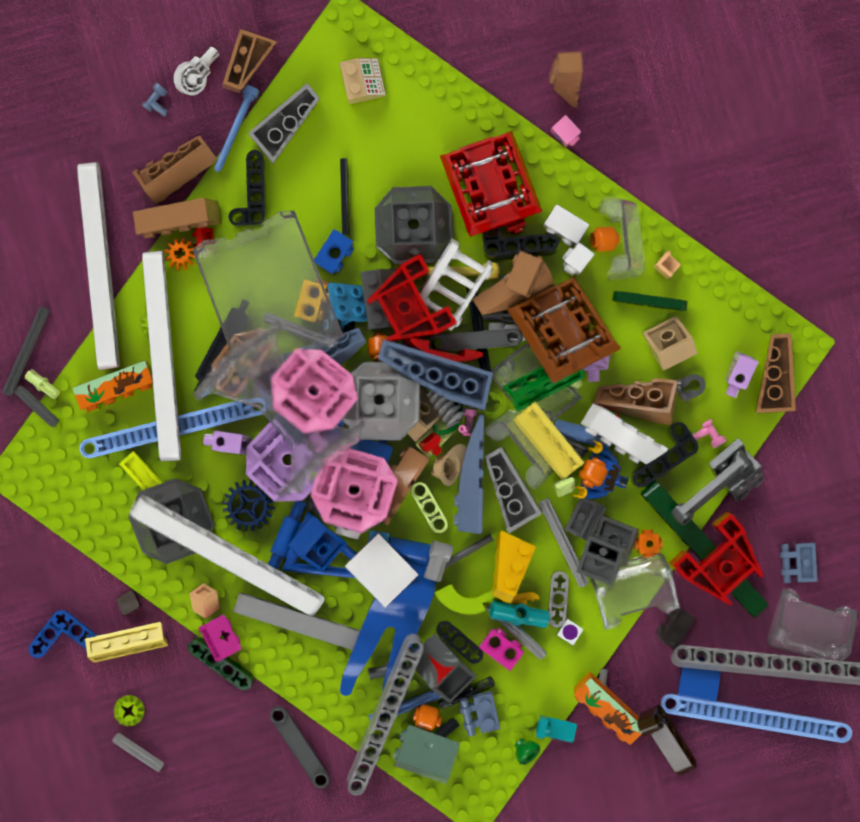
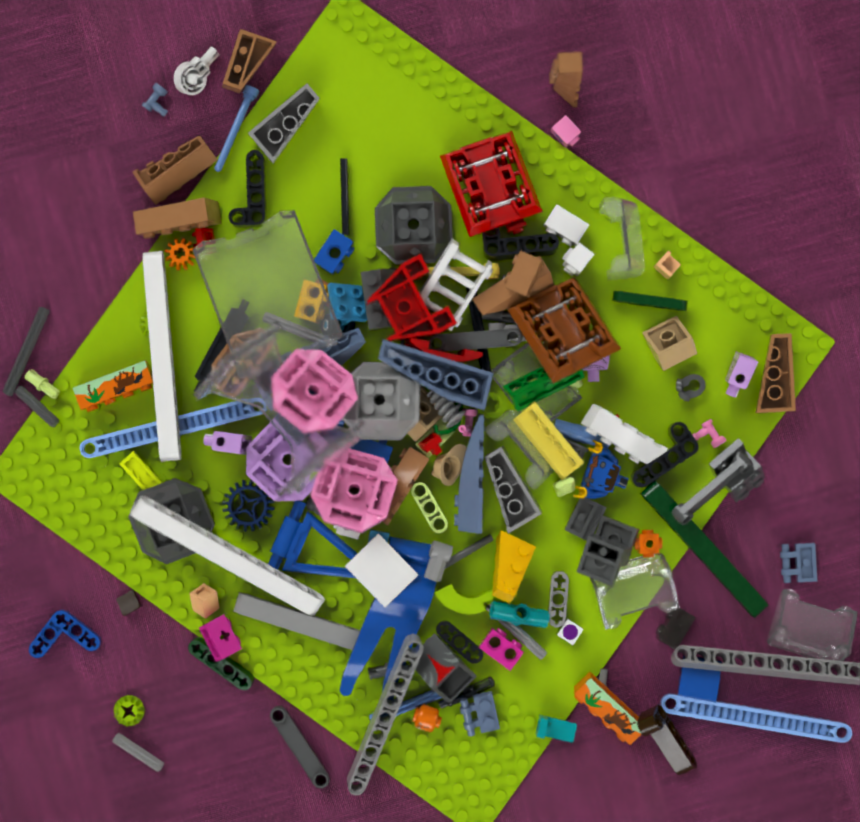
(98, 266): white beam -> none
(125, 642): light yellow fence -> none
(317, 544): blue slope -> none
(362, 79): tan slope -> none
(374, 345): orange head -> none
(428, 752): sand green piece -> none
(523, 598): yellow piece -> none
(526, 751): green brick -> none
(563, 541): light grey axle -> none
(593, 473): orange head -> none
(604, 239): orange head -> none
(647, 400): medium nougat wedge -> none
(724, 565): red wedge -> none

